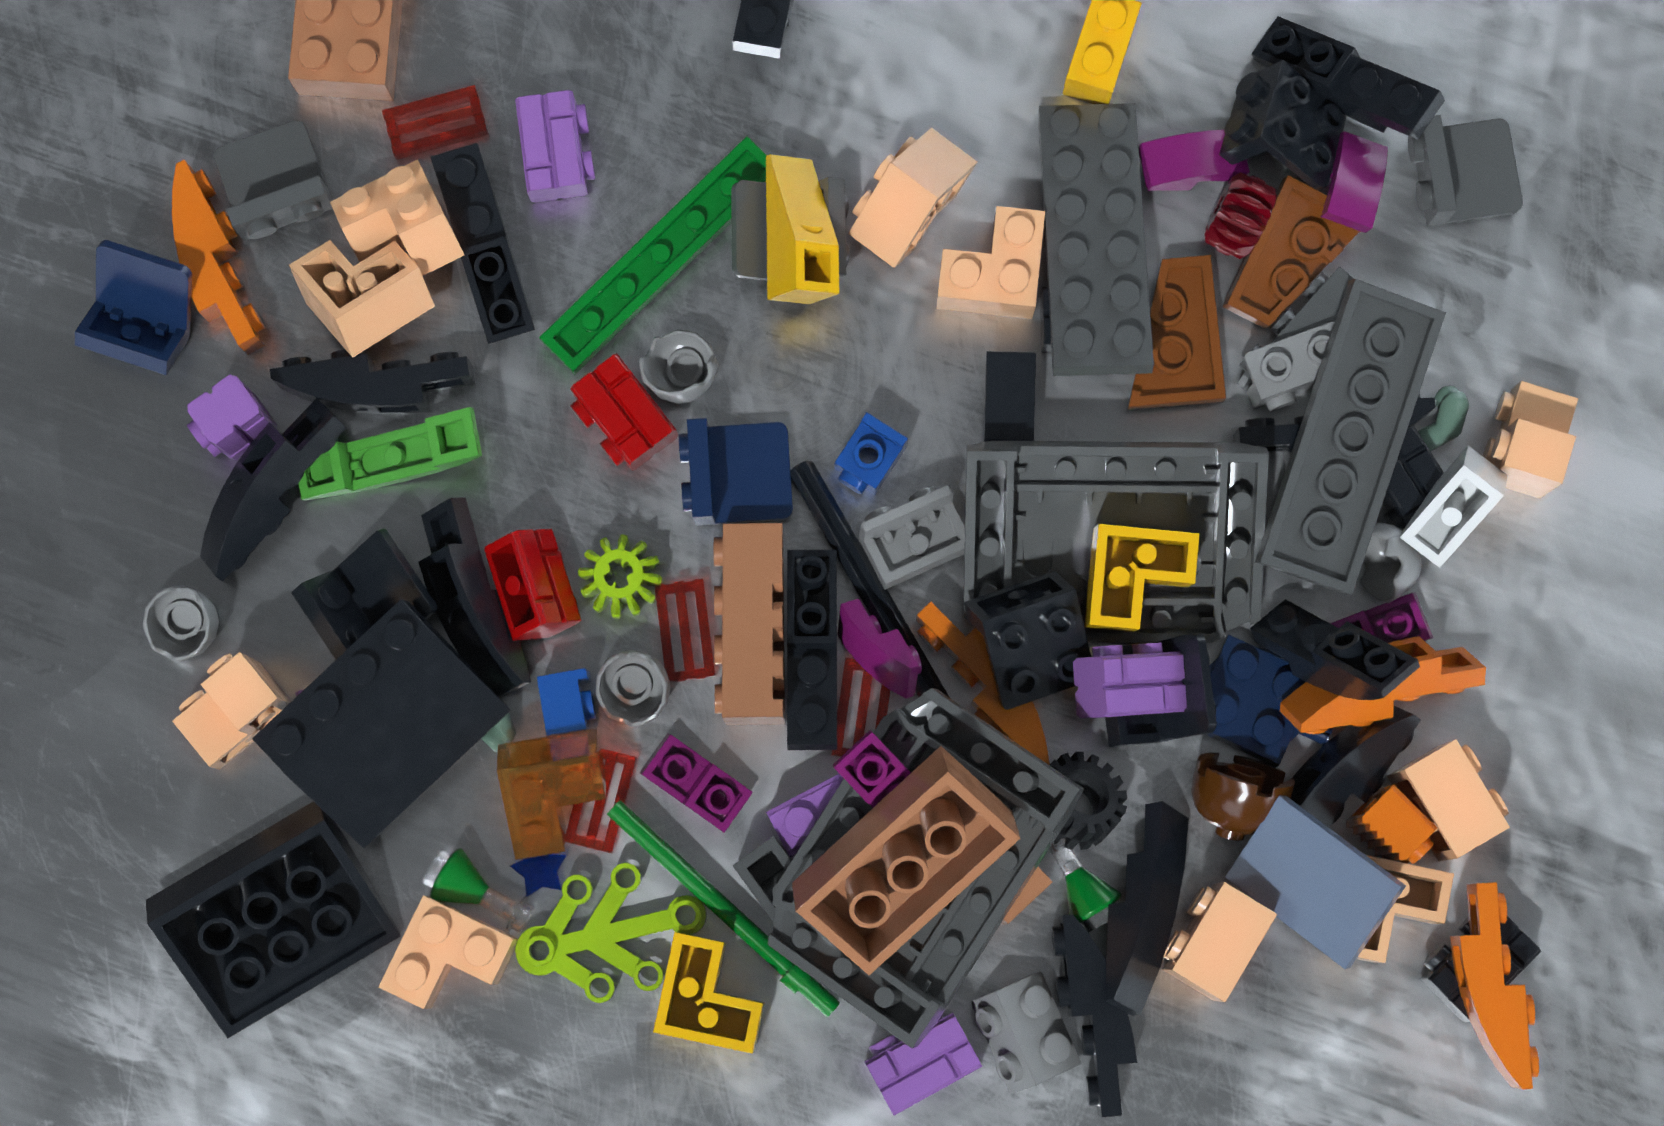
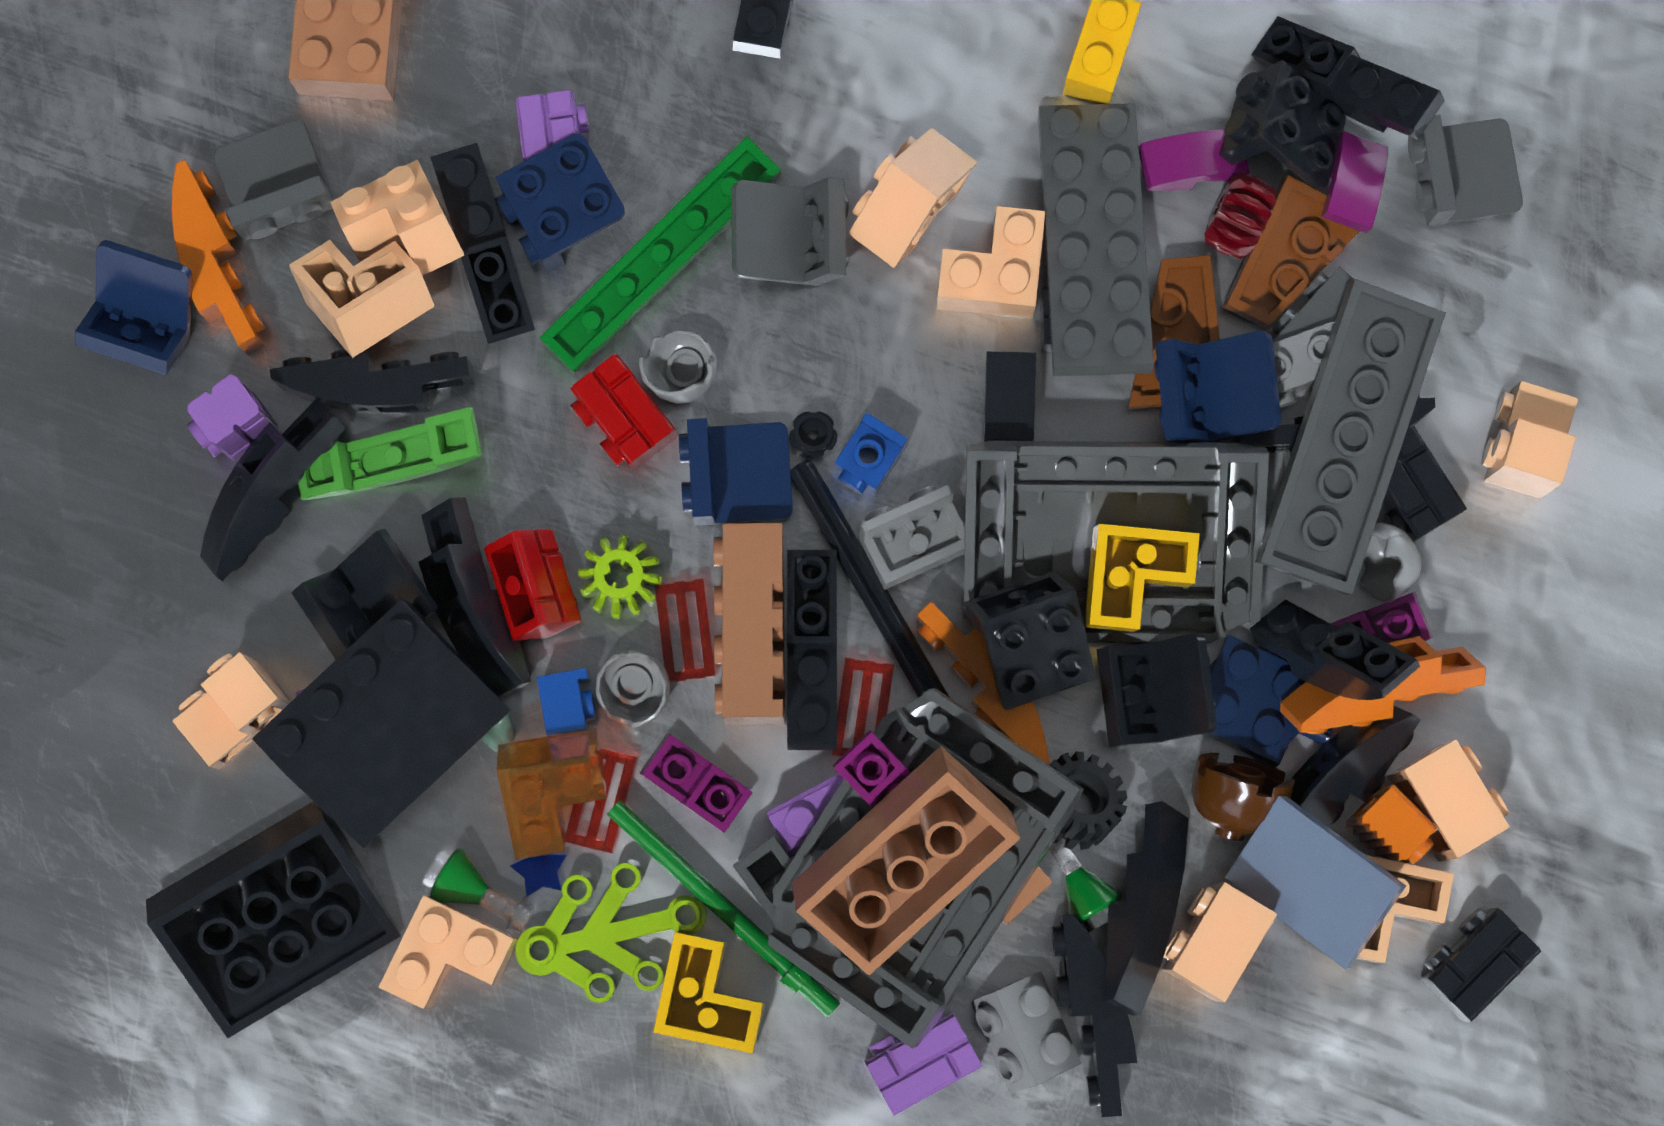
(180, 622): light grey hair -> none
(429, 105): clear red tile -> none
(558, 199): none -> dark blue bracket
(799, 234): yellow slope -> none
(816, 421): none -> black plate
(881, 655): magenta slope -> none
(1129, 683): medium lavender brick -> none
(1217, 388): none -> dark blue bracket
(1450, 418): sand green arm -> none
(1455, 506): white slope -> none
(1495, 1010): orange slope -> none

